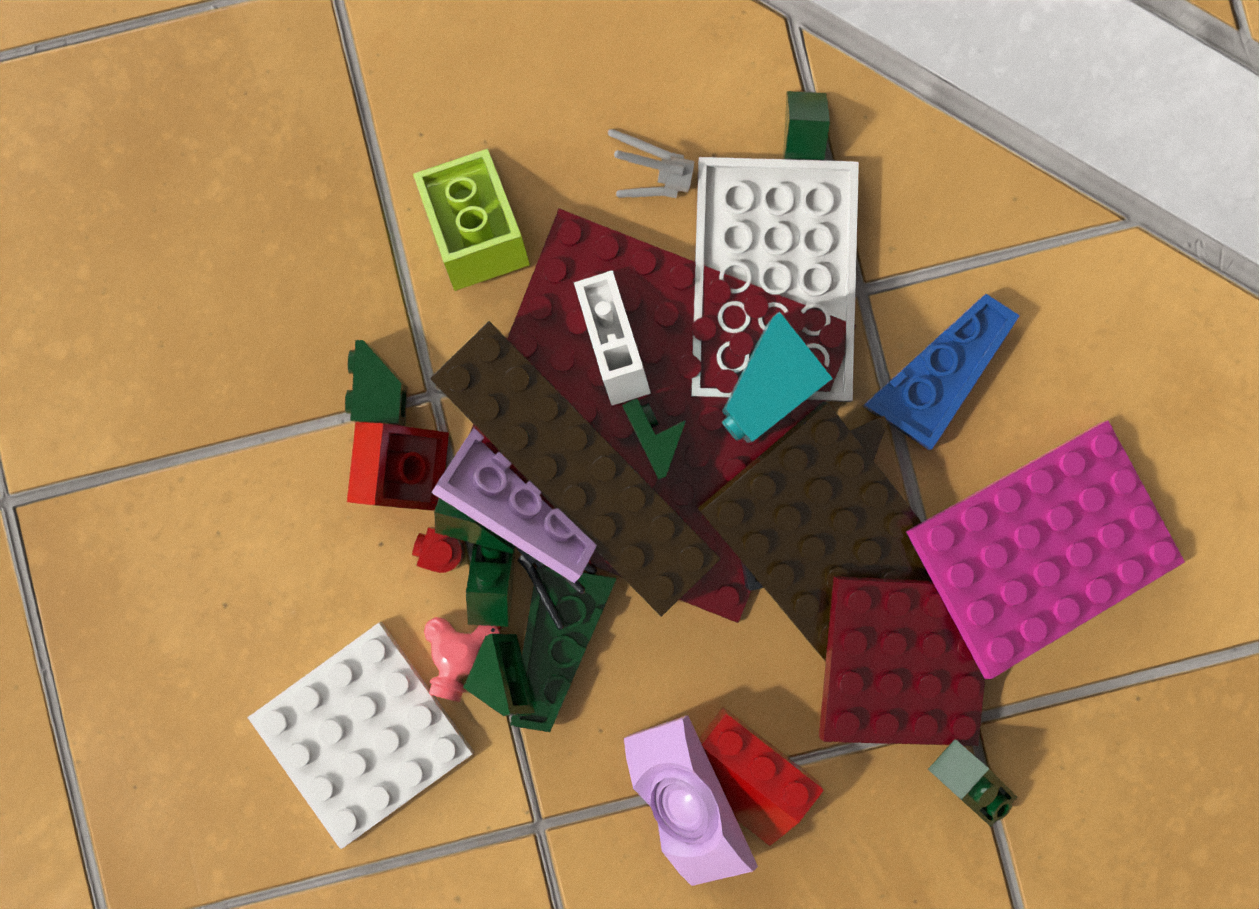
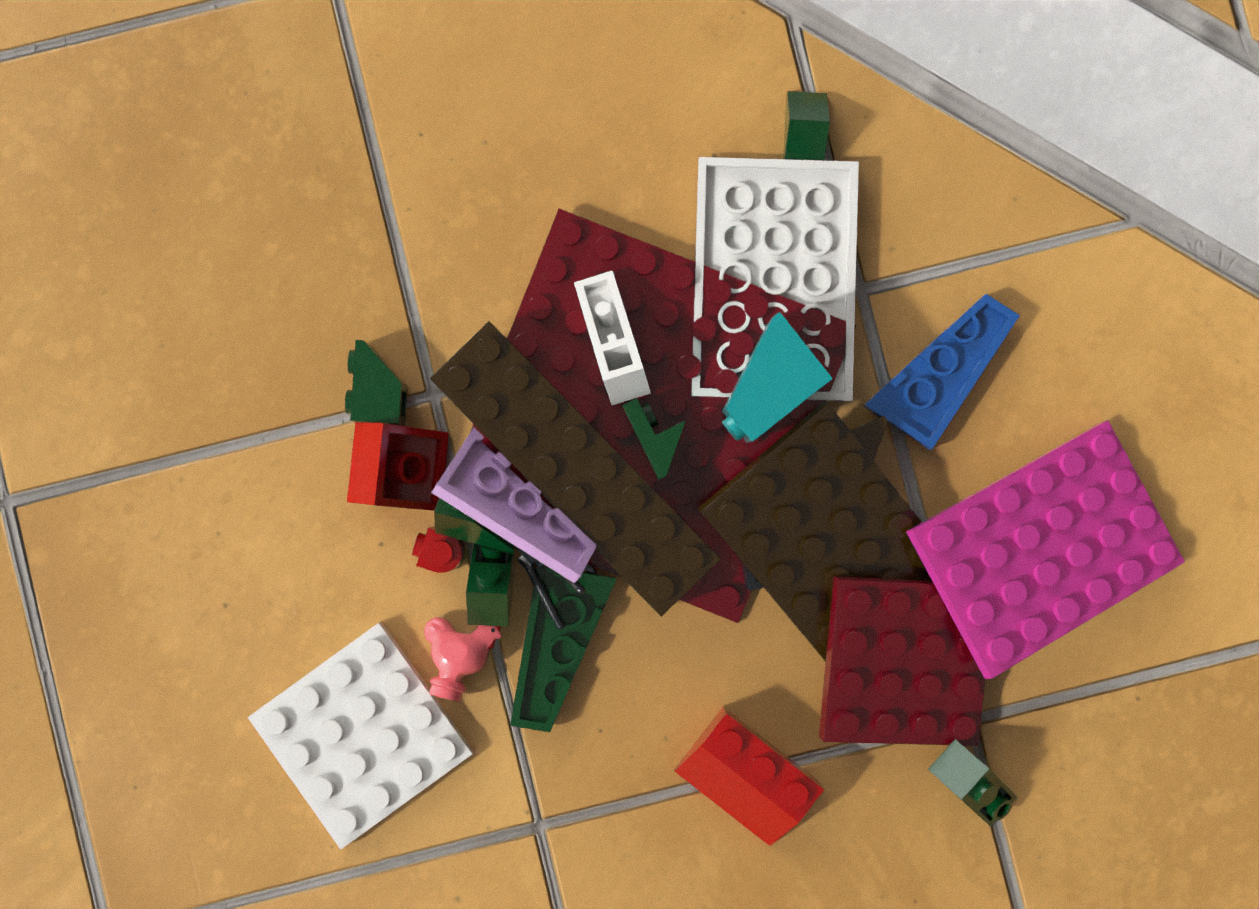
(471, 219): lime slope -> none
(500, 676): dark green slope -> none
(673, 168): light grey plant -> none
(687, 802): lavender slope -> none

